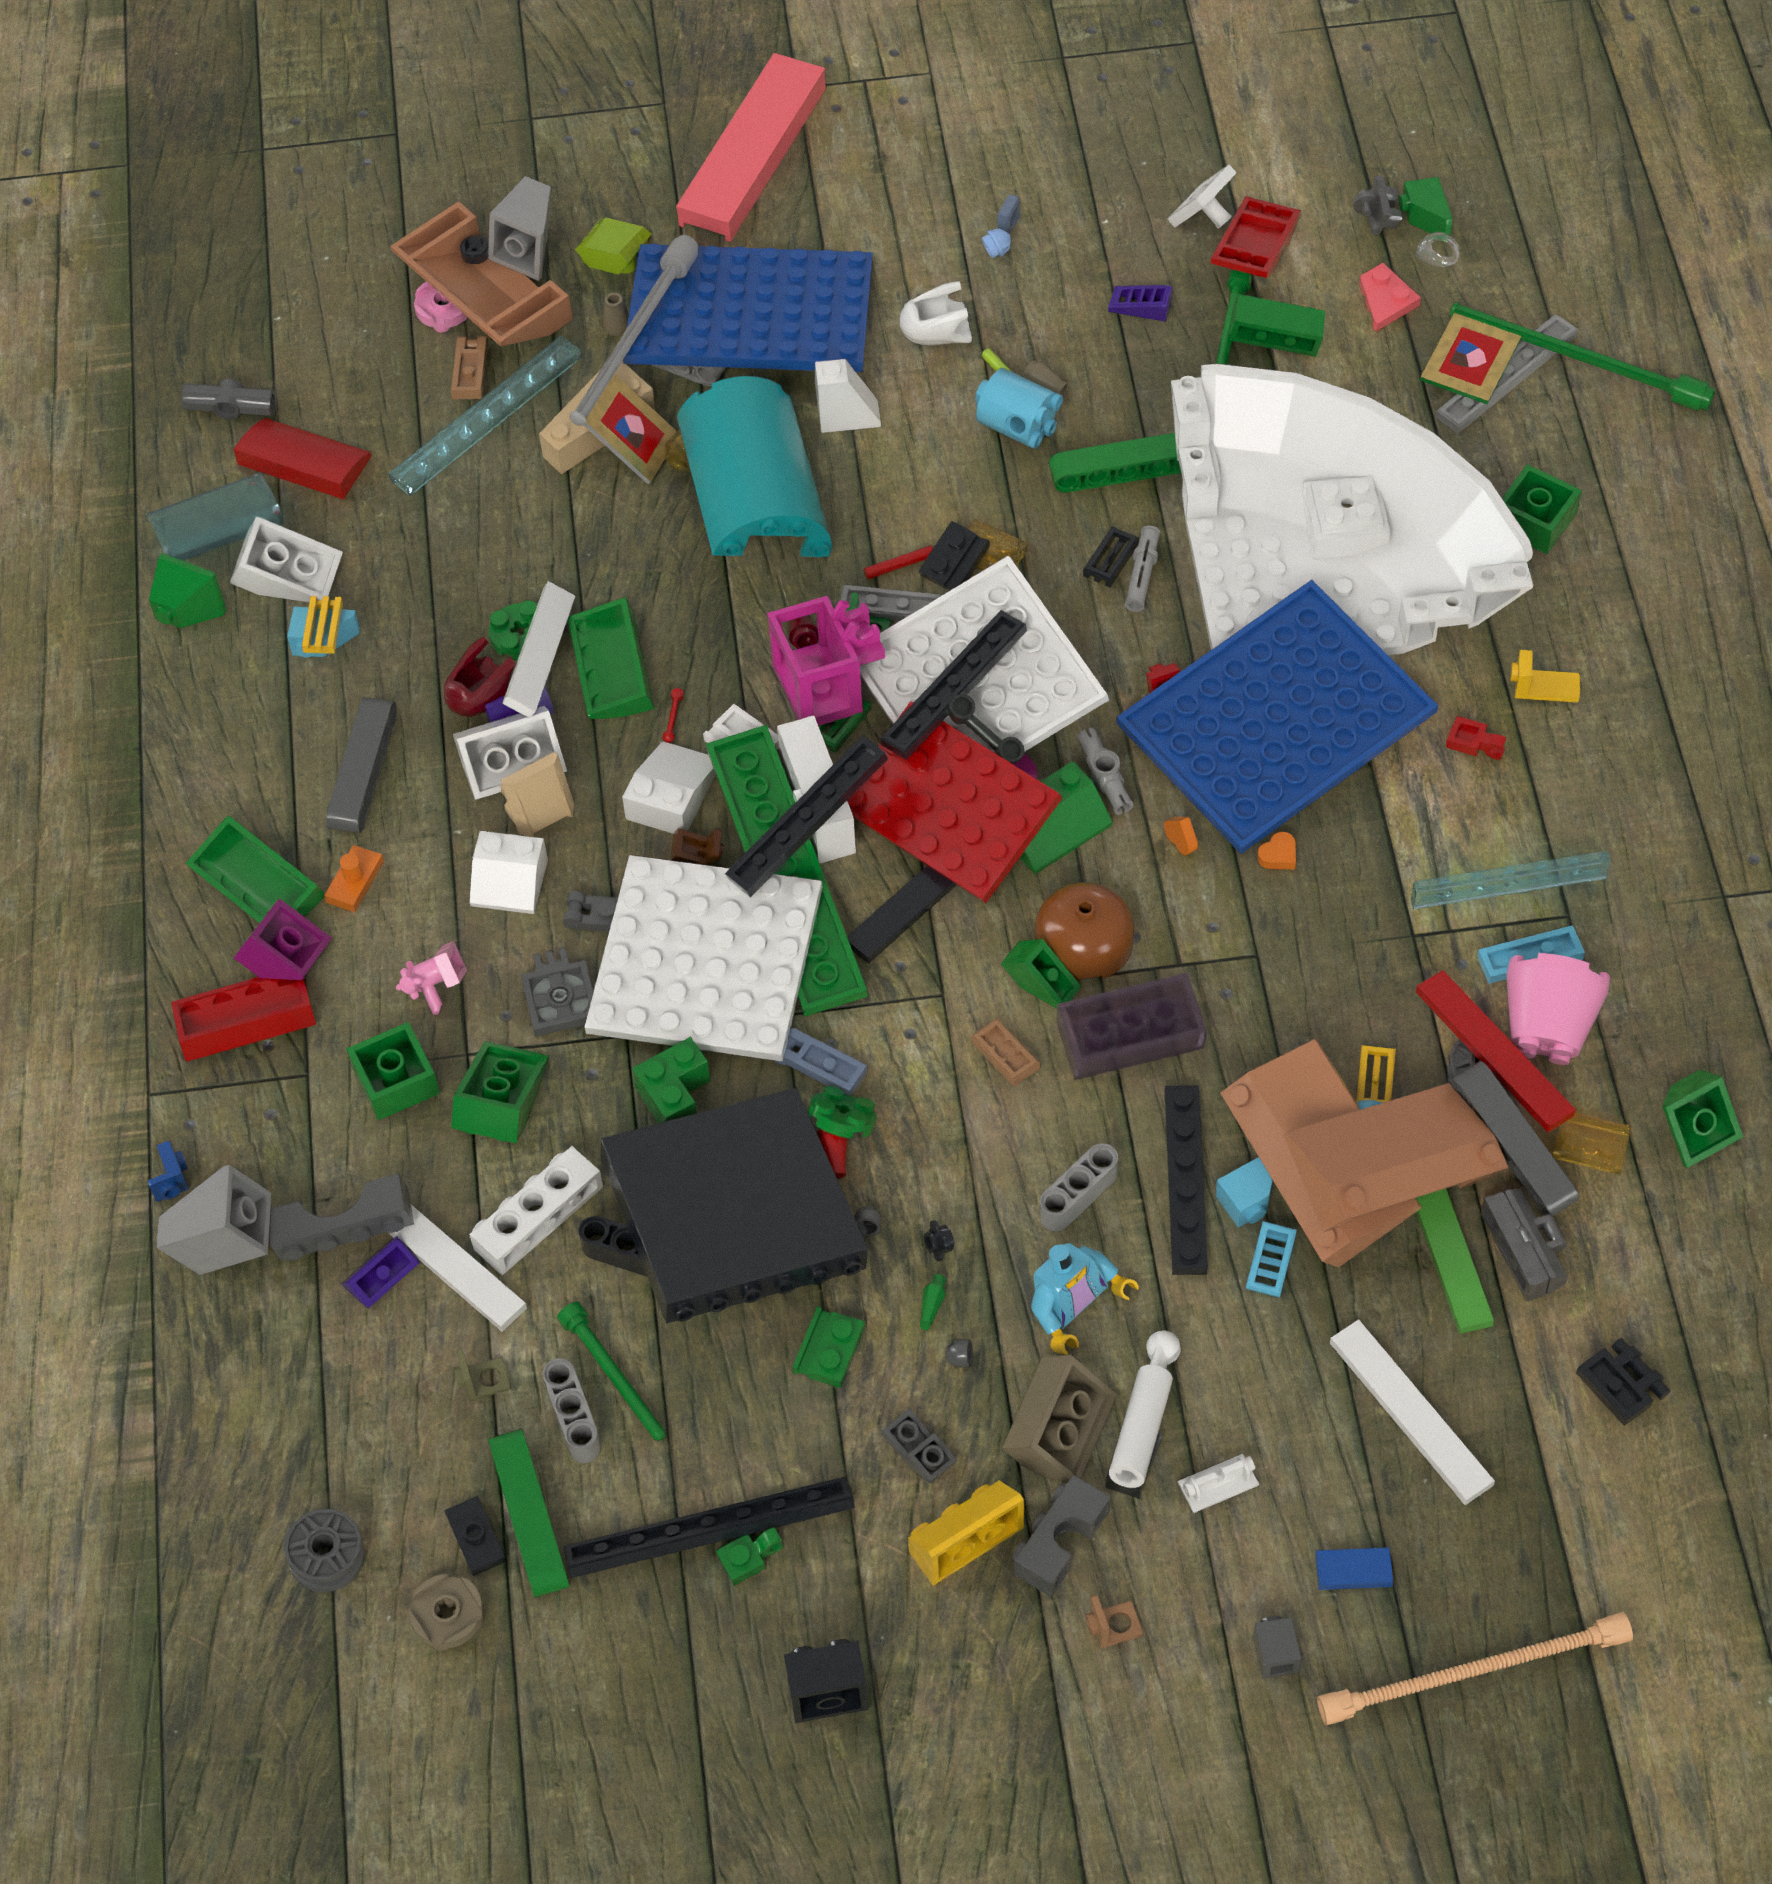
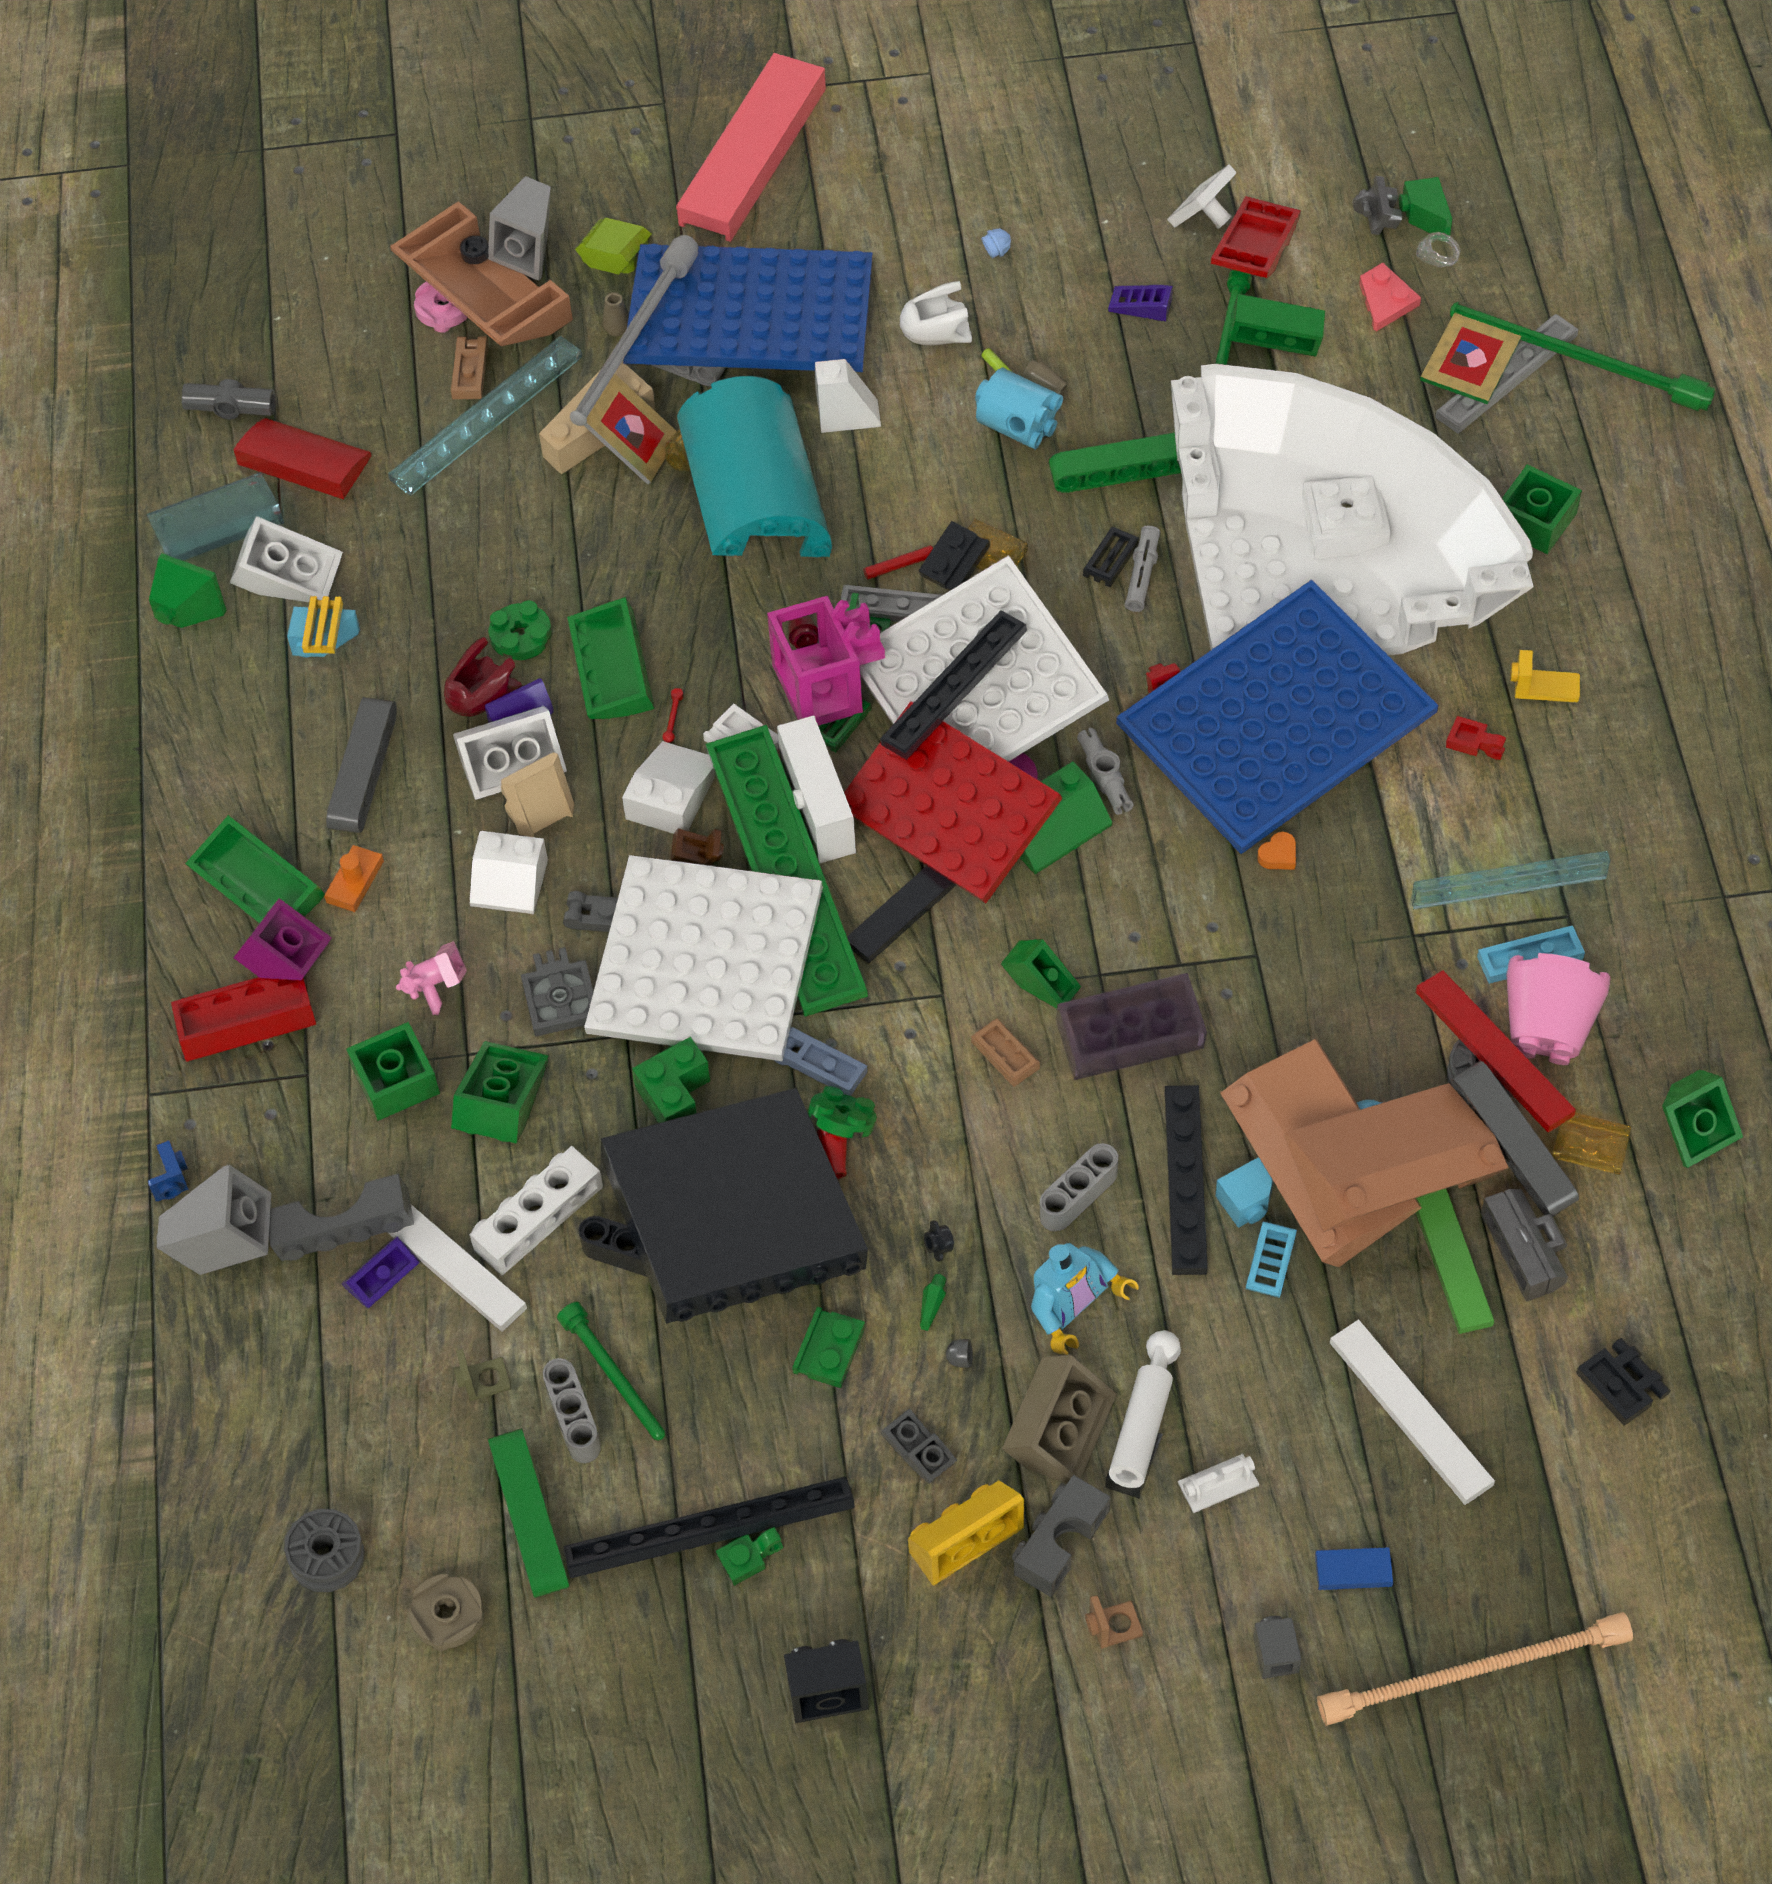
(475, 1536): black plate -> none
(539, 650): white tile -> none
(806, 815): black plate -> none
(868, 1221): dark grey hinge -> none
(961, 712): pearl dark grey bar -> none
(1009, 214): sand blue tile -> none
(1087, 929): dark orange cylinder -> none
(1181, 833): orange tile -> none
(1377, 1052): yellow tile -> none

